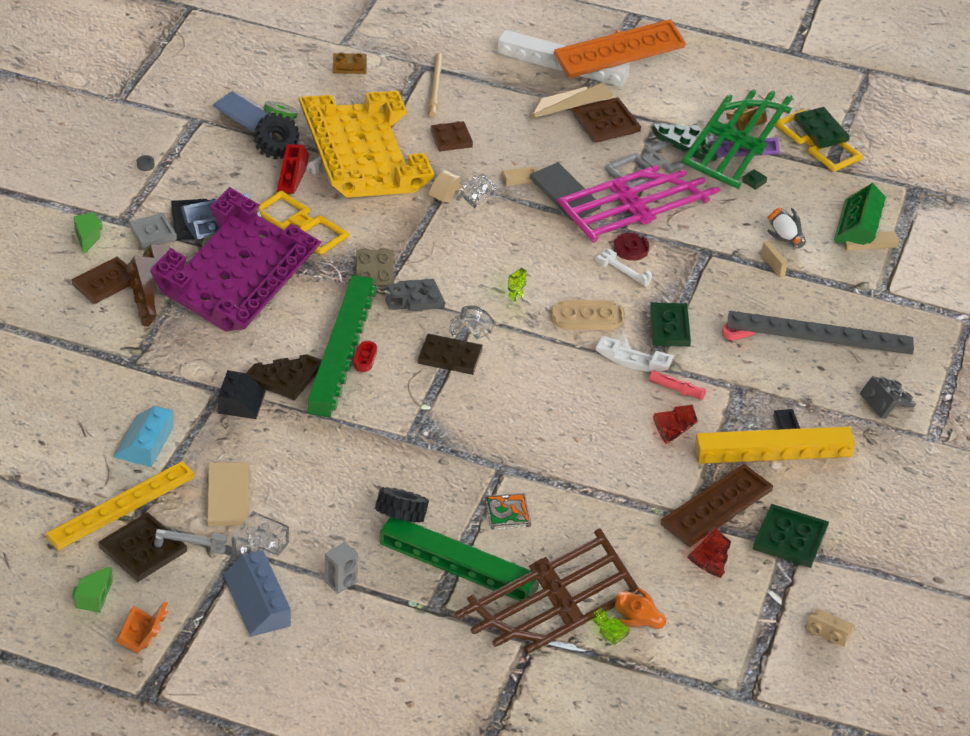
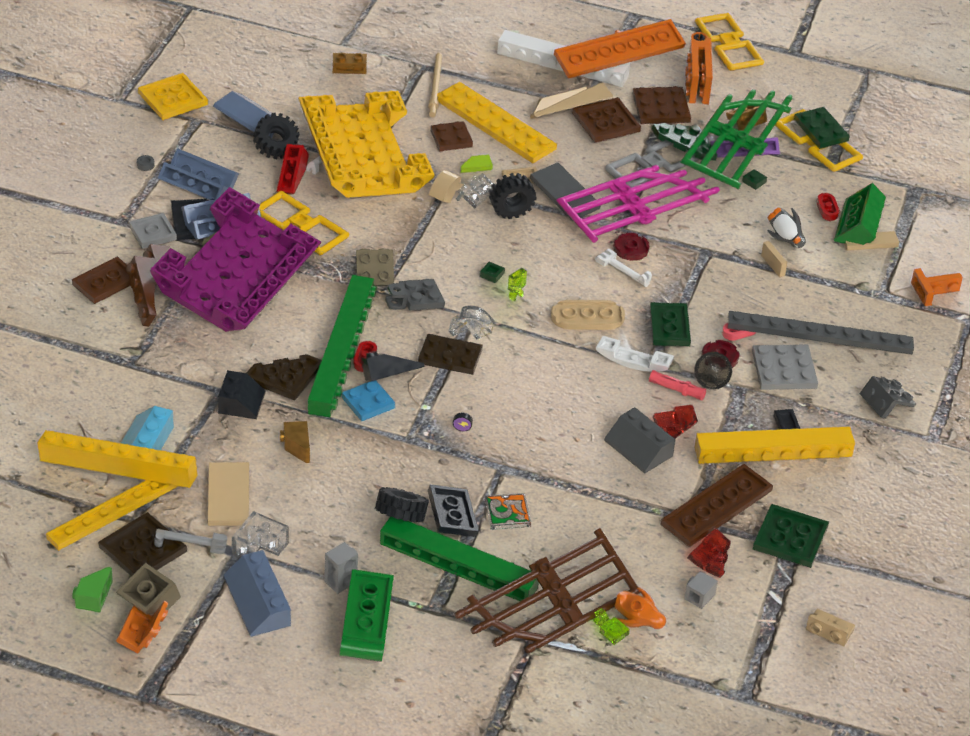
(87, 230): bright green slope -> none
(117, 458): none -> yellow brick
(148, 590): none -> dark tan slope
(172, 96): none -> yellow plate
(197, 175): none -> sand blue slope
(282, 108): bright green tile -> none
(296, 439): none -> pearl gold slope
(366, 615): none -> green hinge
(368, 400): none -> dark azure plate
(382, 365): none -> black slope
(452, 510): none -> black plate
(462, 422): none -> tile
(477, 163): none -> lime tile
(492, 272): none -> dark green plate
(496, 122): none -> yellow plate
(514, 205): none -> black tyre
(640, 440): none -> dark grey slope
(661, 105): none -> reddish brown plate
(699, 62): none -> orange hinge
(700, 589): none -> light grey brick
(713, 370): none -> clear smoke cylinder
(725, 348): none -> dark red tile
(729, 41): none -> yellow bar
(784, 367): none -> light grey plate
(828, 206): none -> red plate
(929, 286): none -> orange bracket

